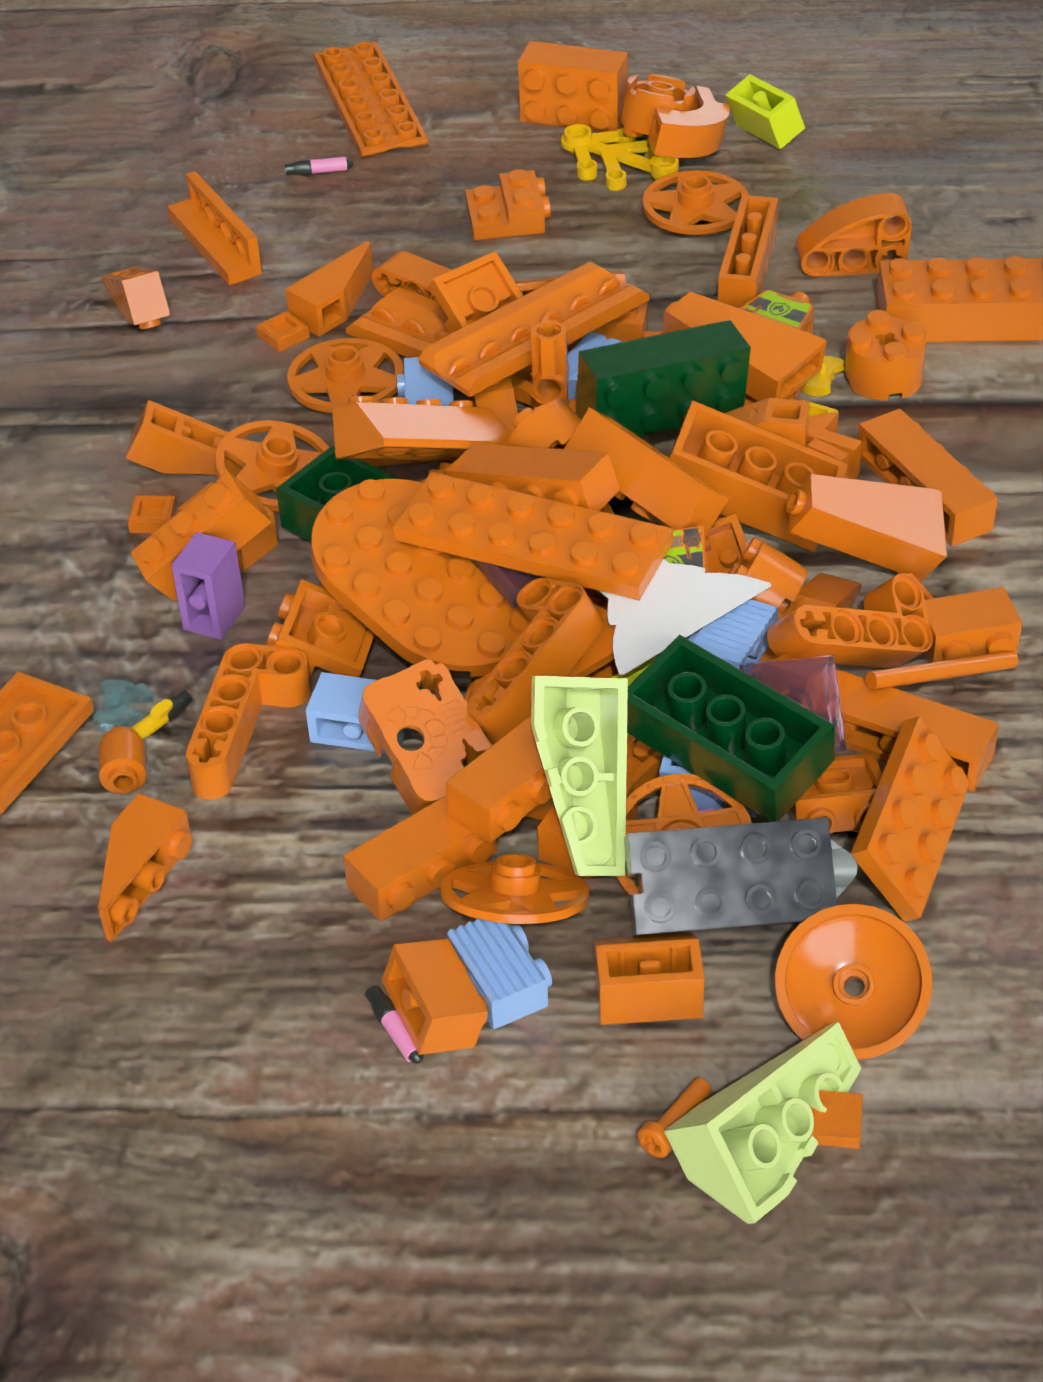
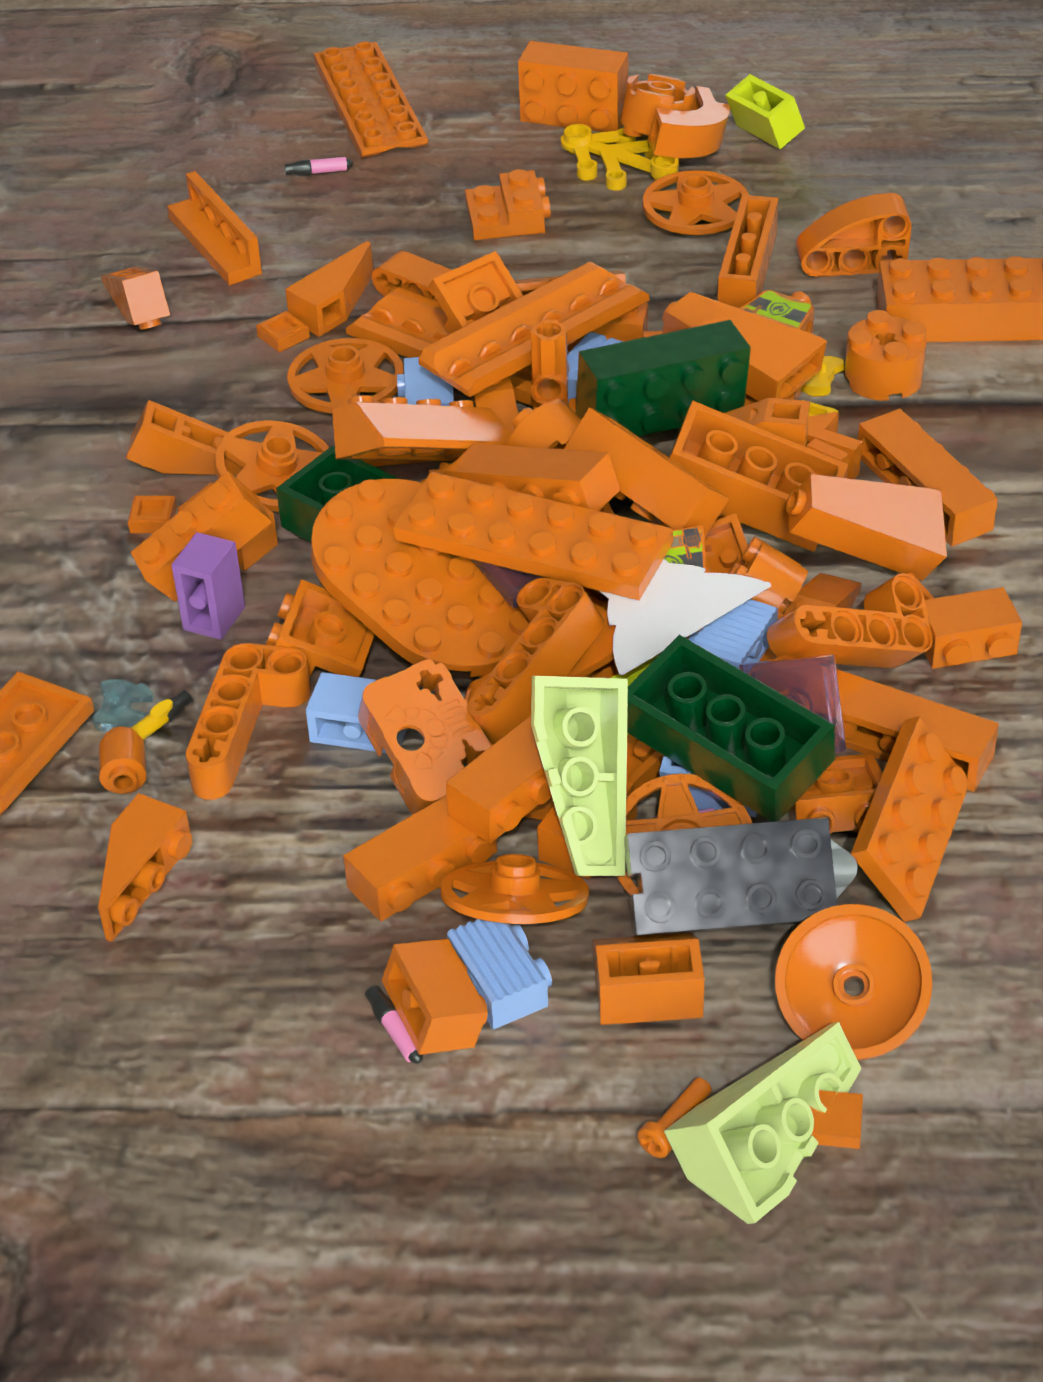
(941, 670): orange bar -> none

